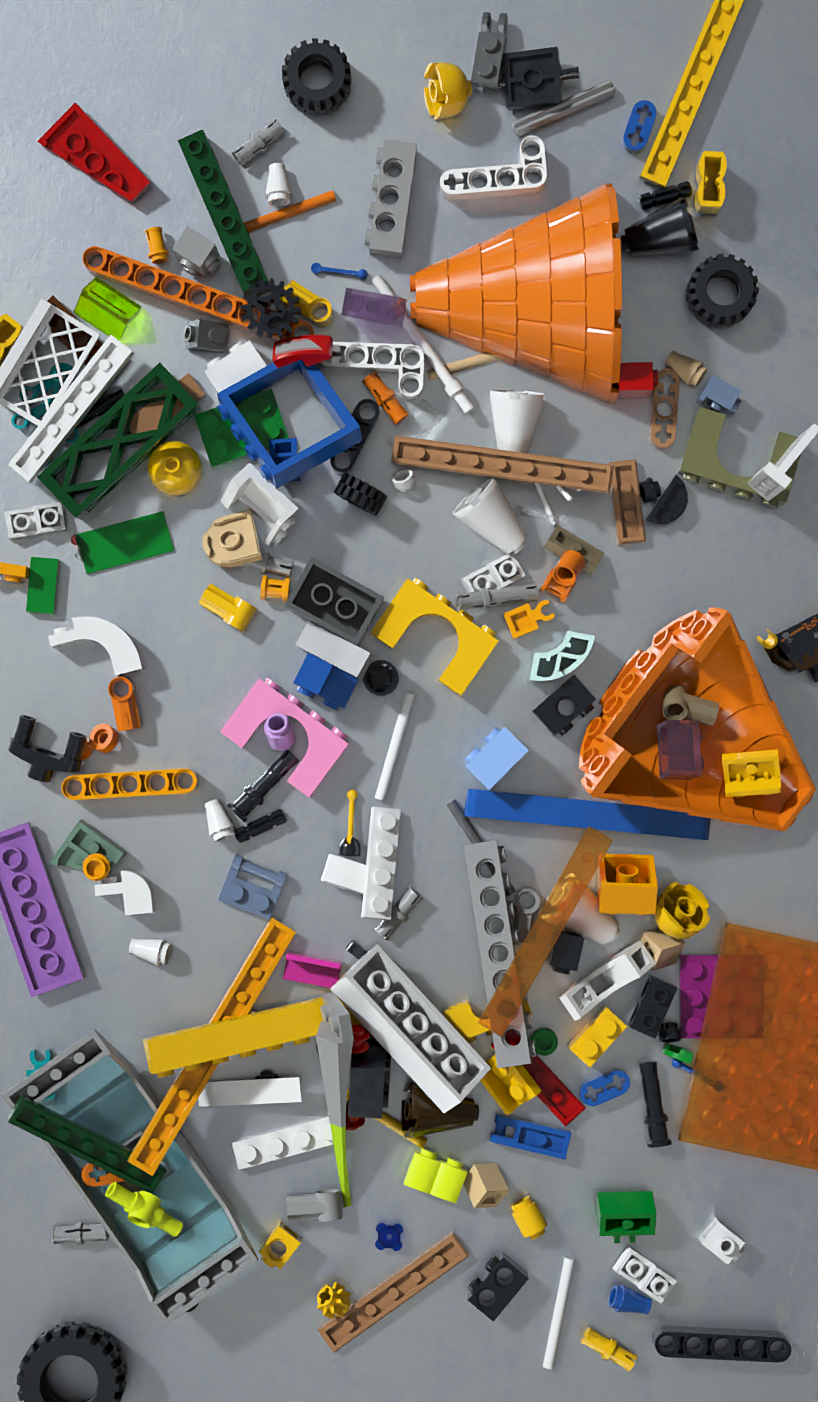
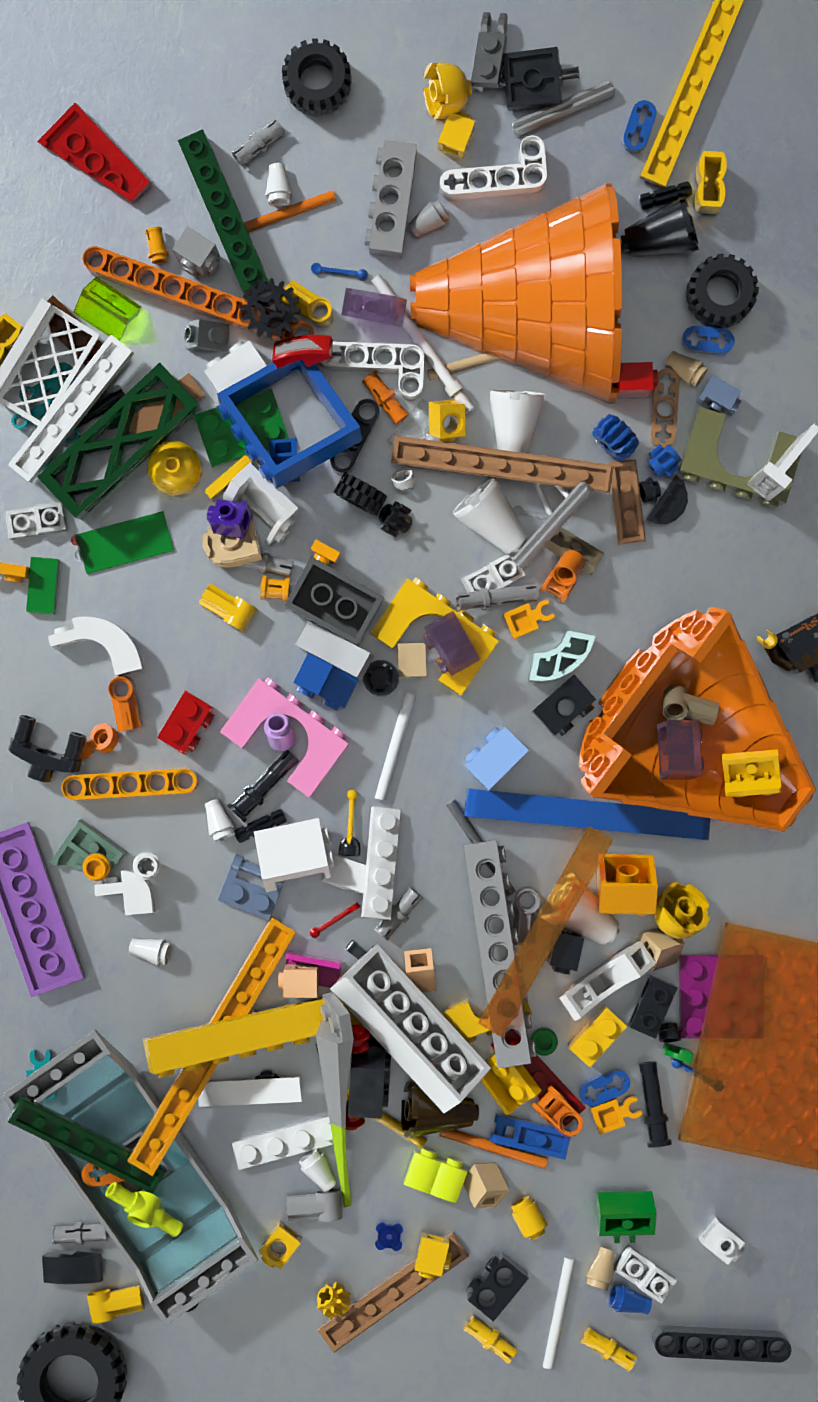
(72, 1269): none -> black slope
(107, 1304): none -> yellow piece
(138, 866): none -> white cone
(186, 722): none -> red bracket
(220, 485): none -> yellow tile
(230, 518): none -> dark purple brick
(293, 852): none -> white panel
(299, 981): none -> light nougat brick
(315, 932): none -> red hinge
(317, 1169): none -> white cone
(325, 553): none -> light orange plate
(395, 519): none -> black gear
(412, 660): none -> tan panel
(420, 969): none -> light nougat brick
(429, 218): none -> light grey cone
(432, 1256): none -> yellow brick
(439, 412): none -> yellow brick
(451, 644): none -> clear purple brick
(456, 134): none -> yellow brick
(490, 1339): none -> yellow pin
(502, 1150): none -> orange bar
(552, 524): none -> light grey axle
(557, 1112): none -> orange piece
(601, 1270): none -> tan cone
(610, 1115): none -> light orange plate
(615, 437): none -> blue gear
(664, 461): none -> blue gear
(707, 333): none -> blue beam

